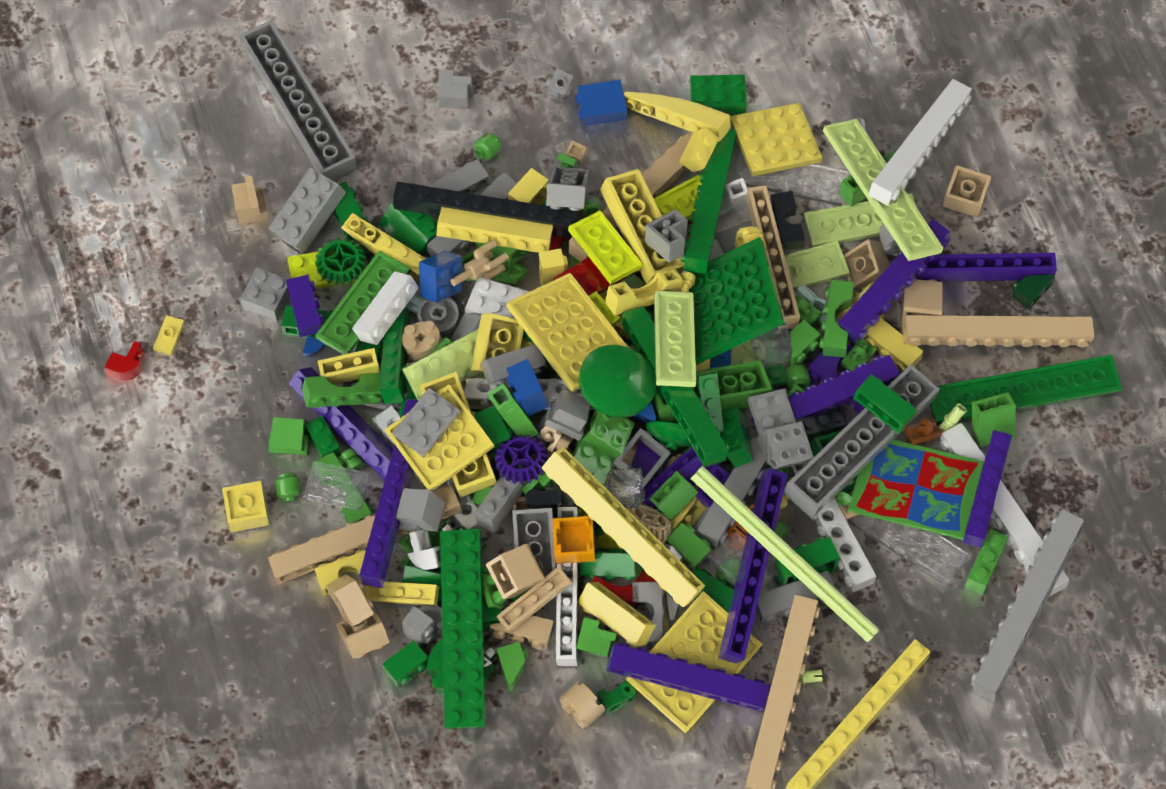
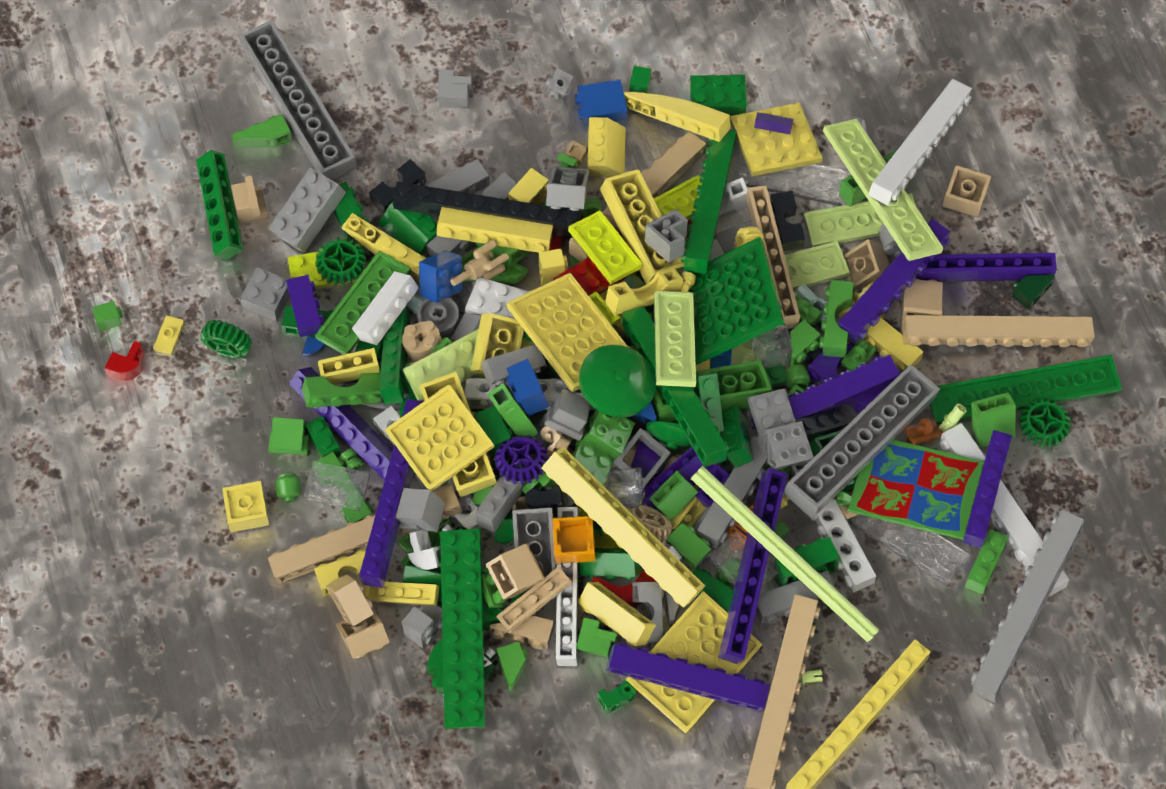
(107, 315): none -> bright green brick
(219, 204): none -> green brick
(226, 339): none -> green gear
(264, 134): none -> bright green slope
(383, 194): none -> black arch
(405, 664): green brick -> none
(426, 422): light grey plate -> none
(487, 146): bright green head -> none
(505, 531): none -> green slope
(582, 704): tan brick -> none
(606, 147): none -> light yellow slope
(640, 79): none -> green brick
(698, 150): light yellow brick -> none
(773, 123): none -> dark purple slope
(885, 403): green brick -> none
(1060, 422): none -> green gear

